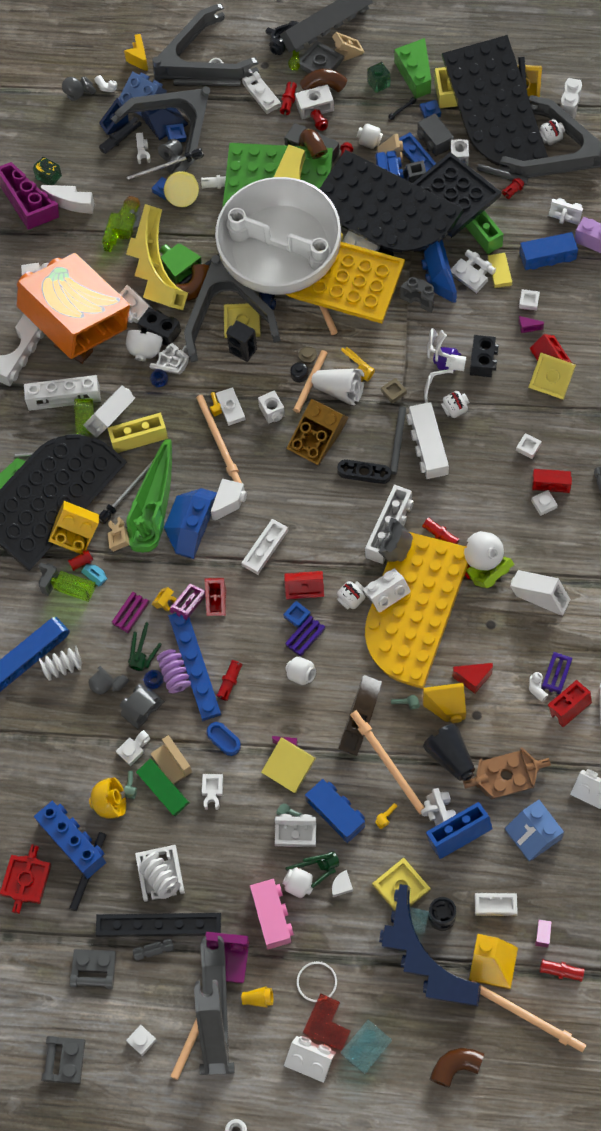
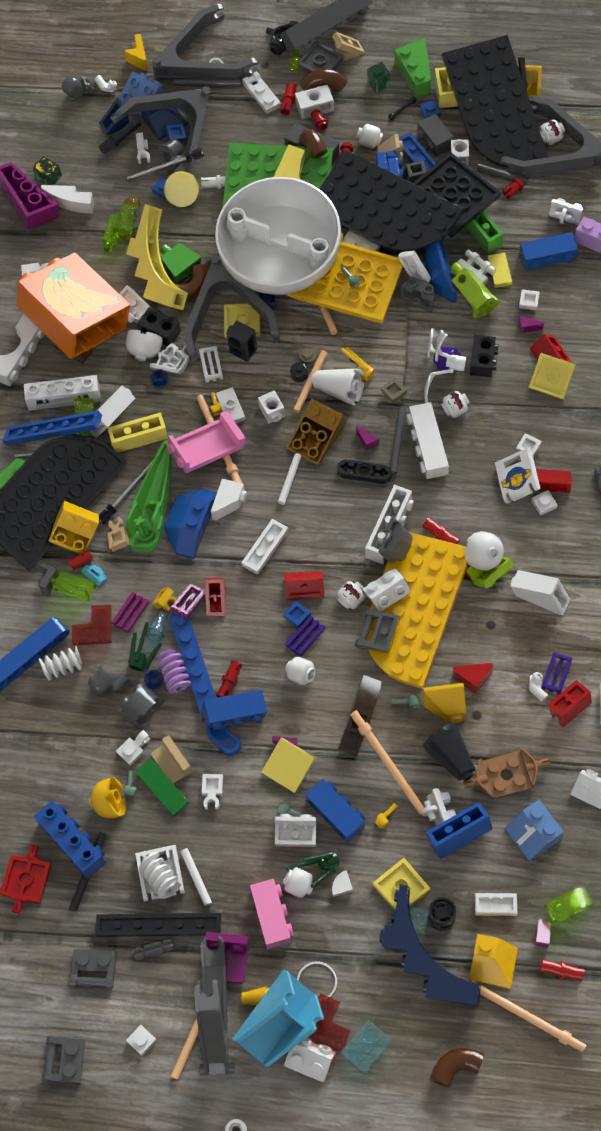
(52, 428): none -> blue plate
(98, 631): none -> clear red plate
(157, 627): none -> clear light blue cone
(196, 877): none -> white bar
(206, 443): none -> bright pink panel
(213, 376): none -> white tile
(234, 709): none -> blue brick
(280, 1020): none -> medium azure ladder
(289, 479): none -> white bar
(353, 280): none -> sand green hand
(368, 440): none -> magenta piece
(383, 632): none -> dark grey plate
(414, 265): none -> white plate
(474, 291): none -> lime piece
(517, 479): none -> white container
(566, 905): none -> clear neon green slope
(571, 96): white brick -> none

